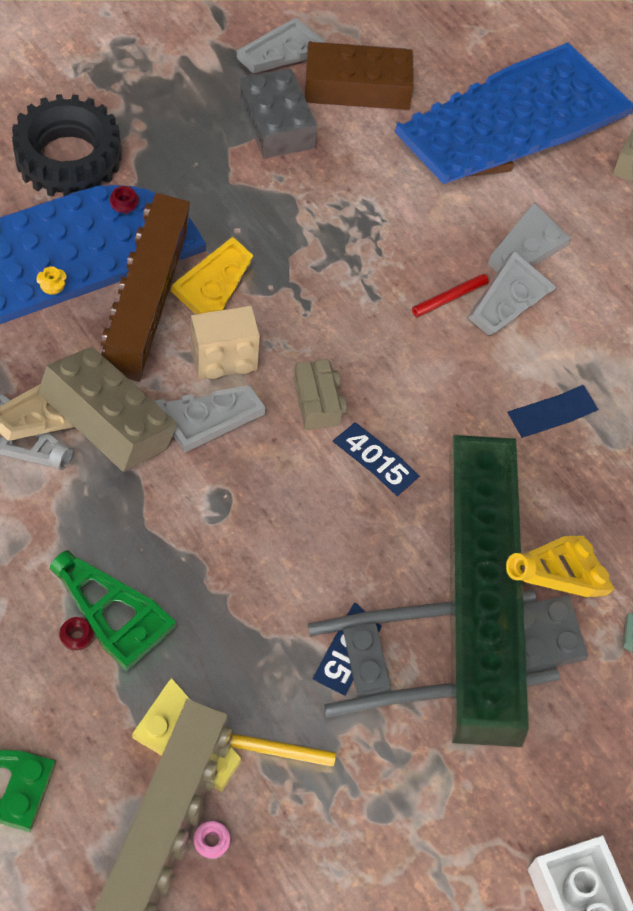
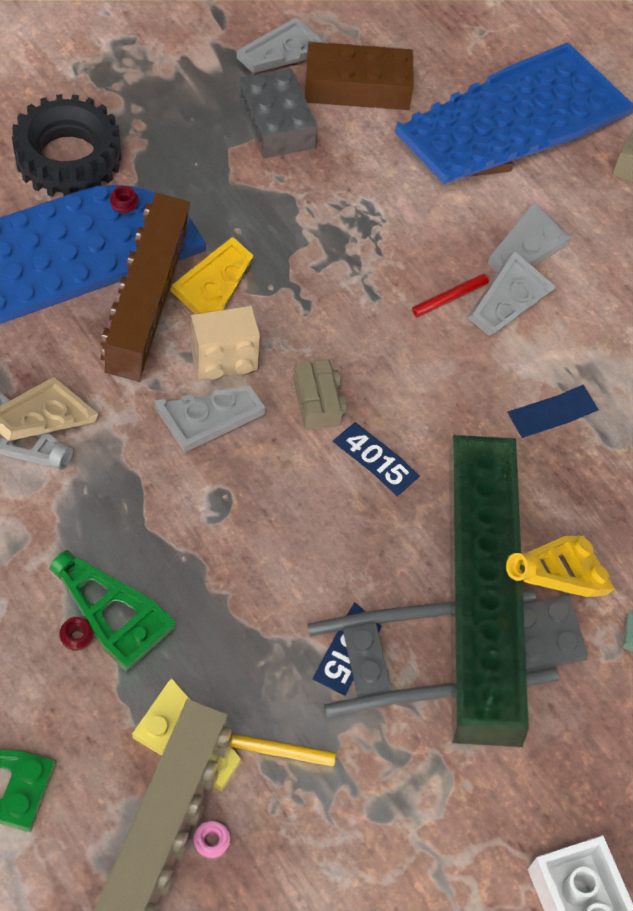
(54, 285): yellow plate -> none
(107, 408): dark tan brick -> none

